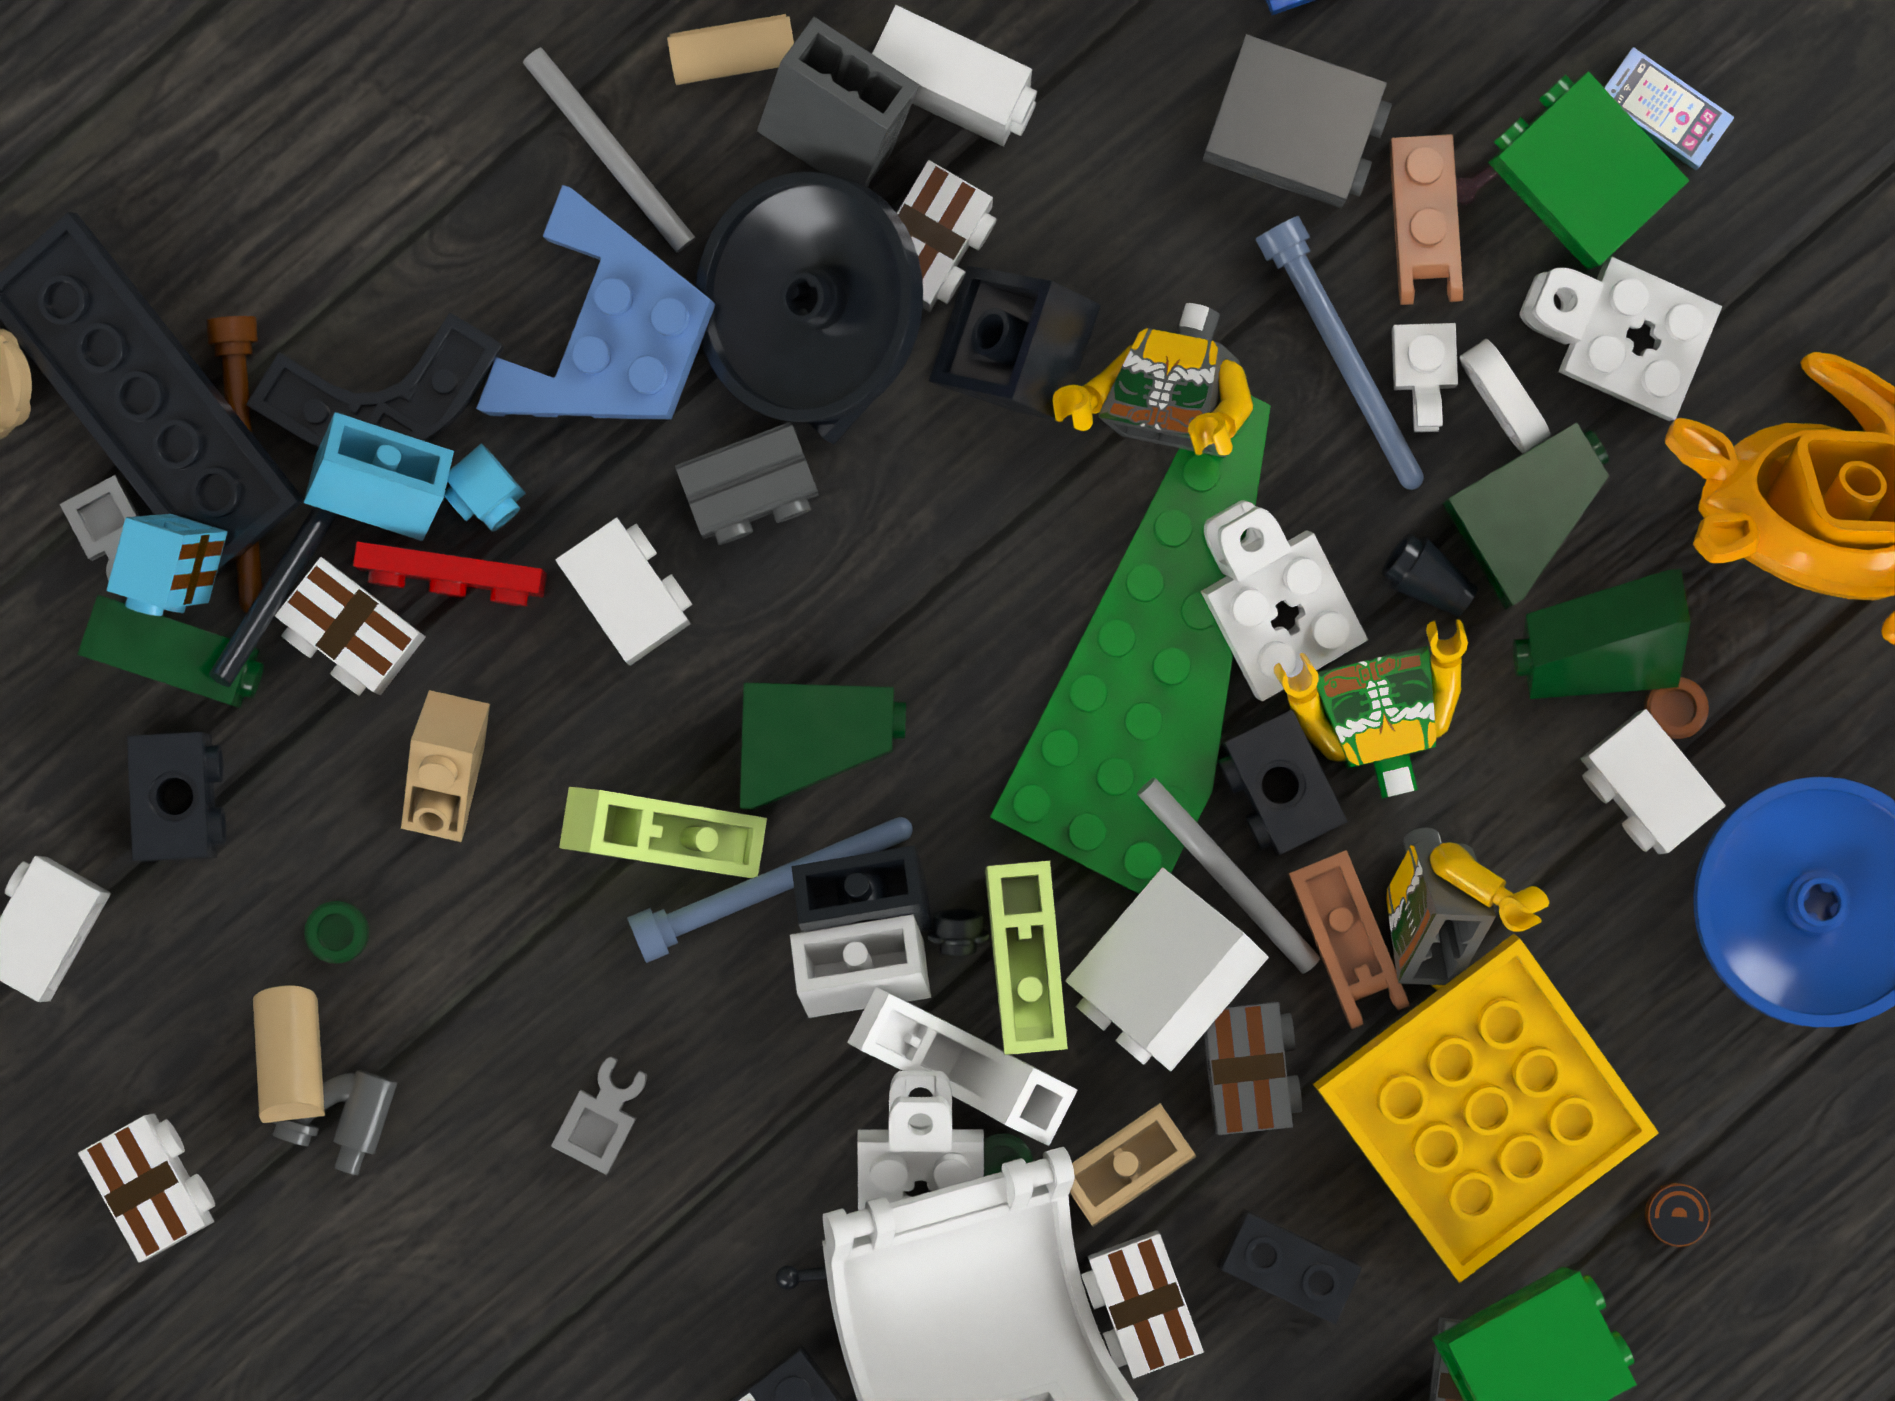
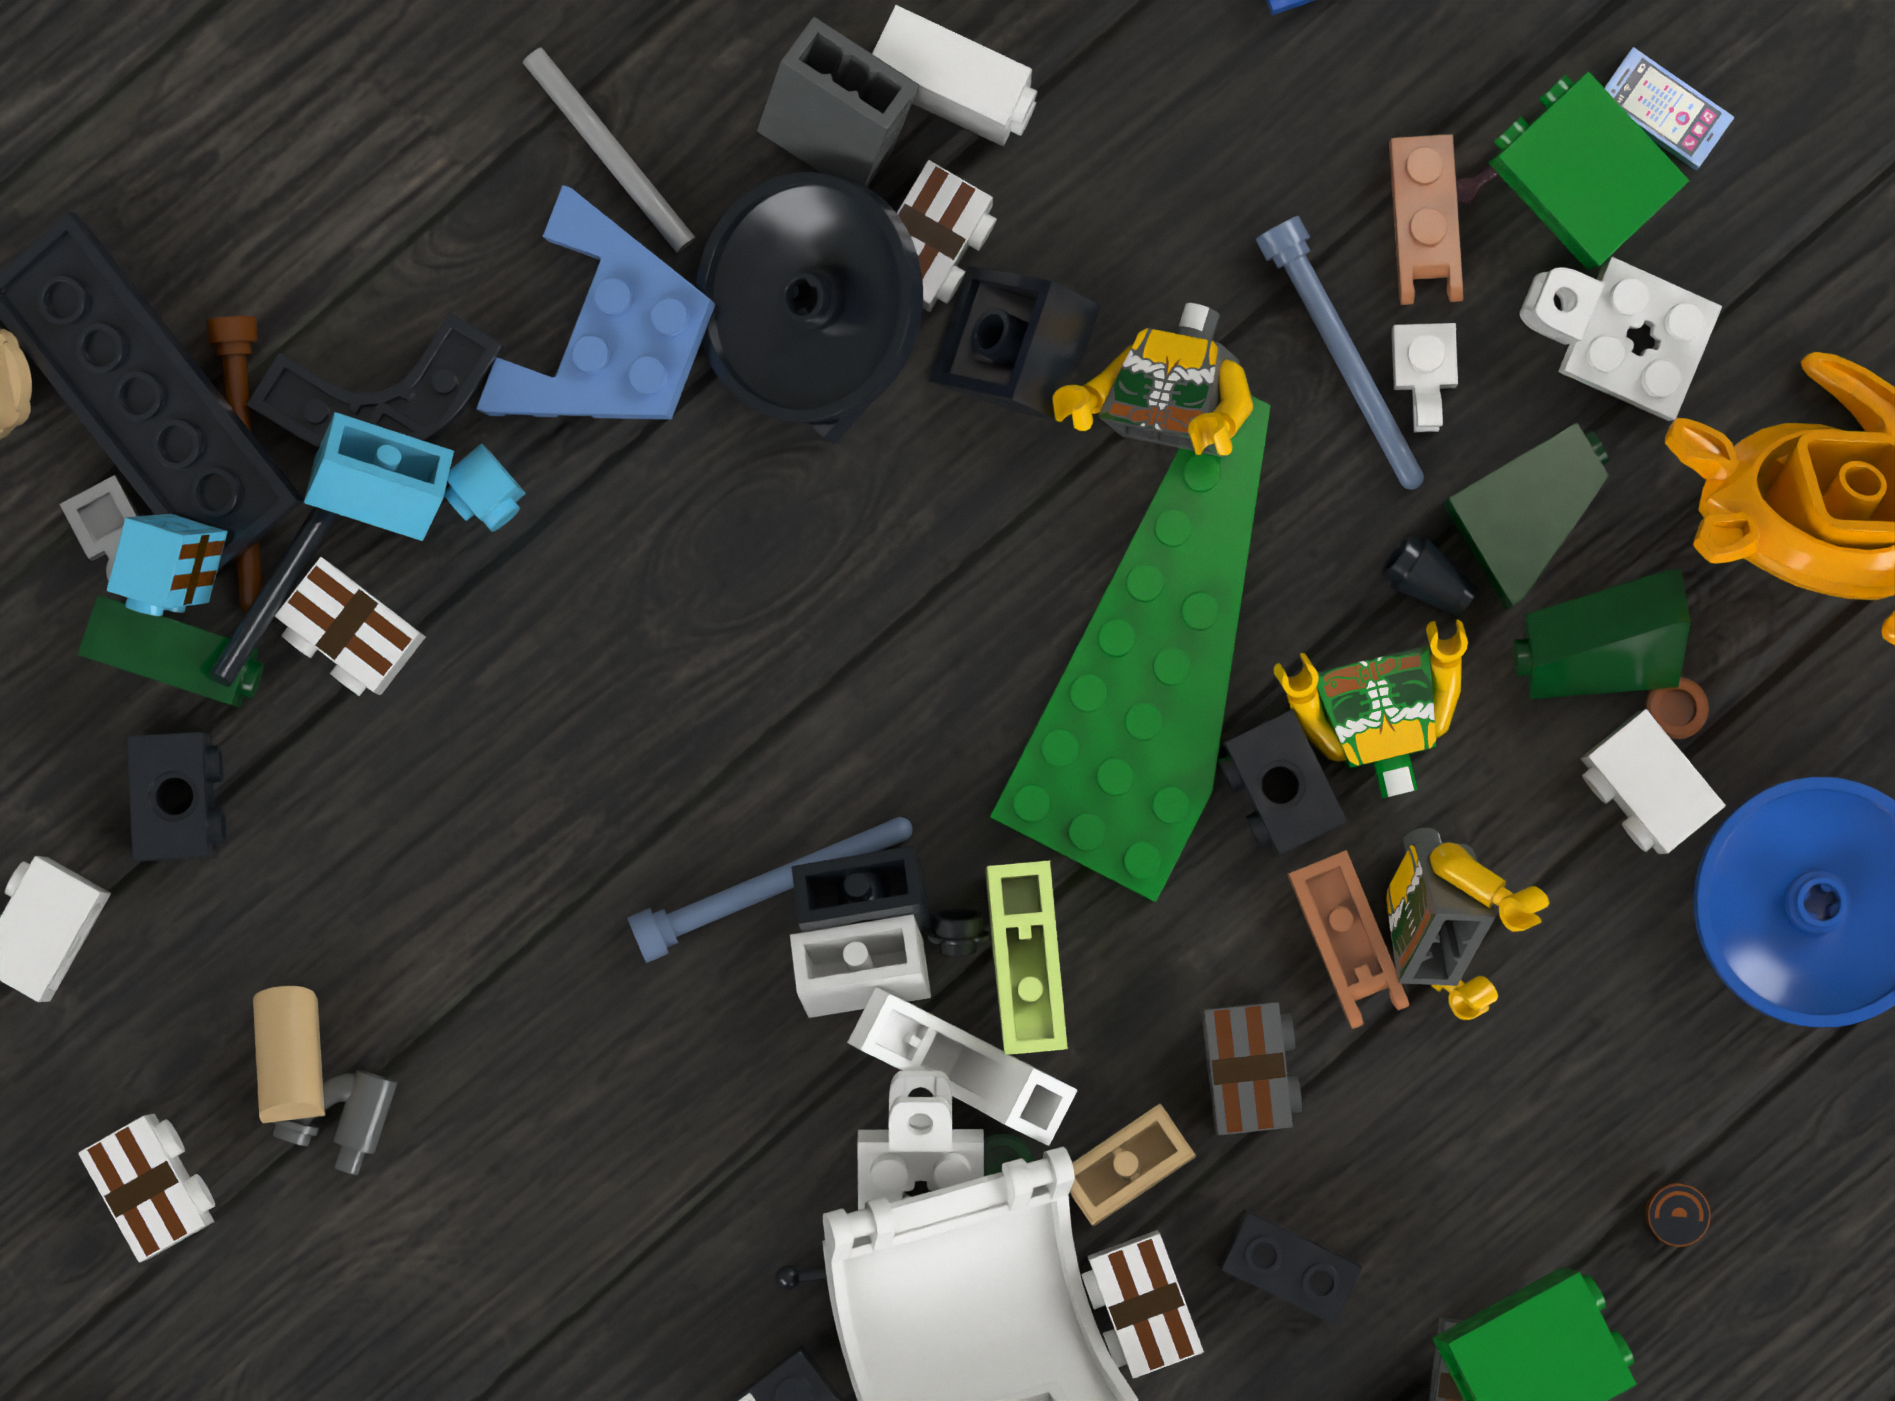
(336, 932): dark green tile -> none
(444, 765): tan slope -> none
(449, 573): red plate -> none
(597, 1125): light grey plate -> none
(624, 590): white brick -> none
(662, 832): yellowish green slope -> none
(730, 49): tan brick -> none
(747, 483): dark grey brick -> none
(811, 734): dark green slope -> none
(1165, 971): white brick -> none
(1228, 875): light grey bar -> none
(1258, 577): white plate -> none
(1297, 122): dark grey brick -> none
(1486, 1108): yellow plate -> none
(1505, 396): white beam -> none

